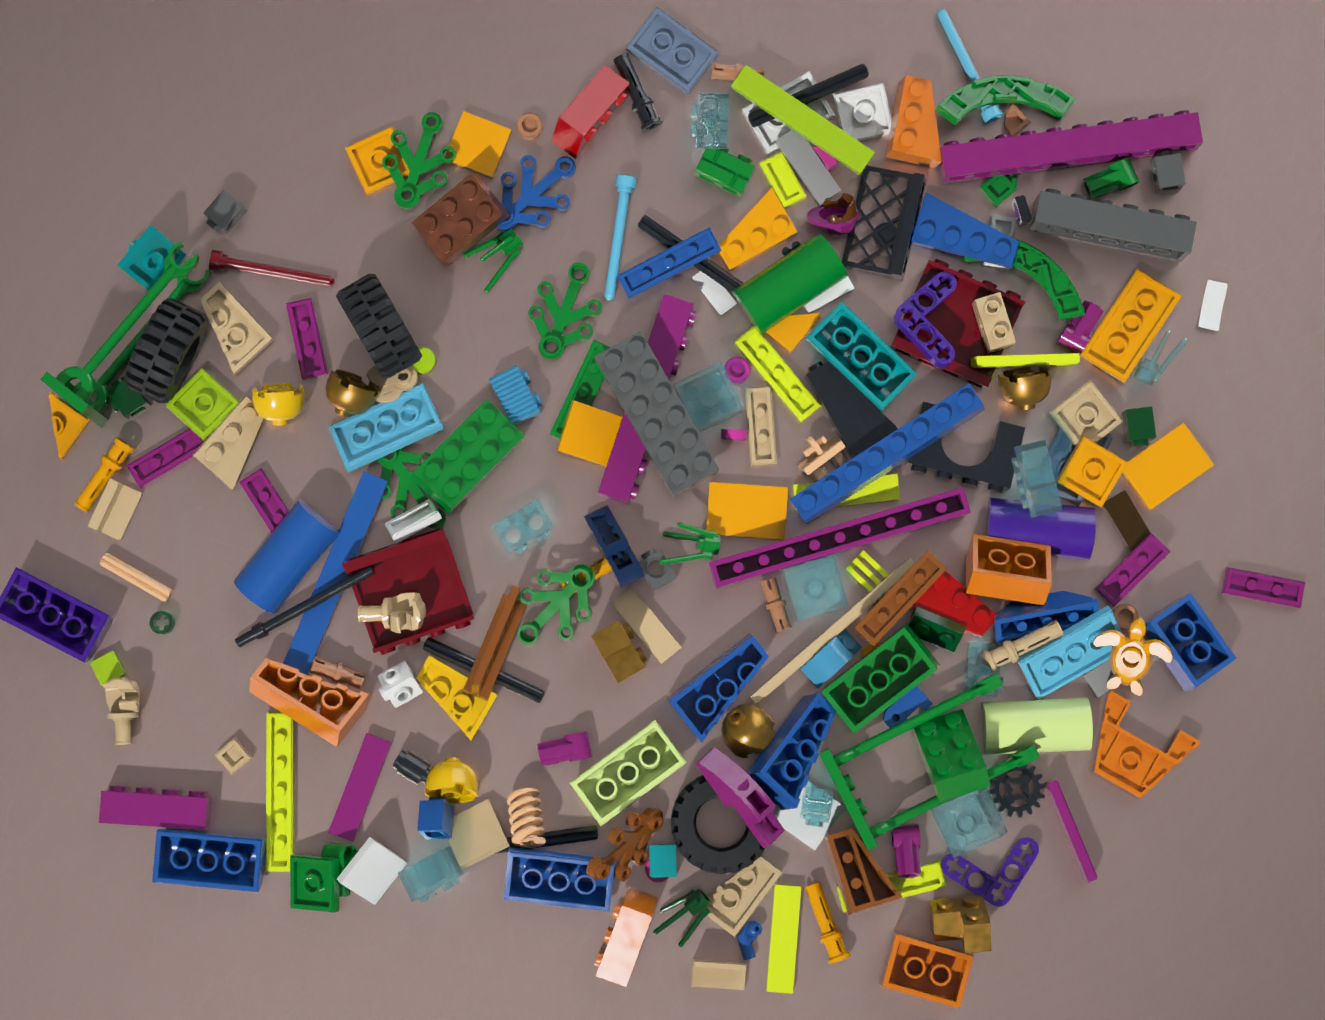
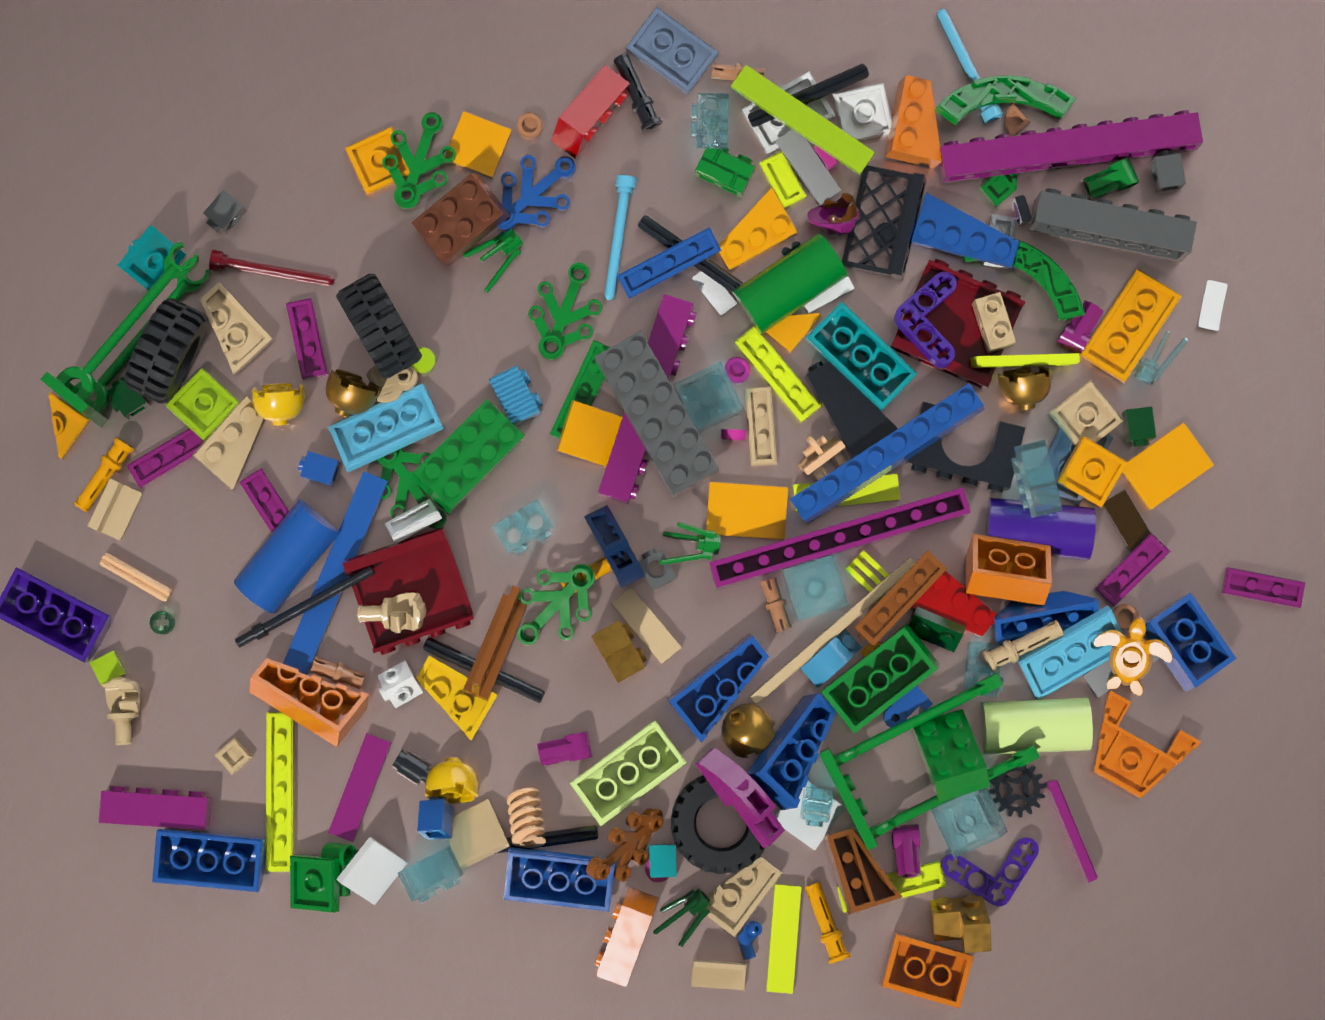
(319, 468): none -> blue brick

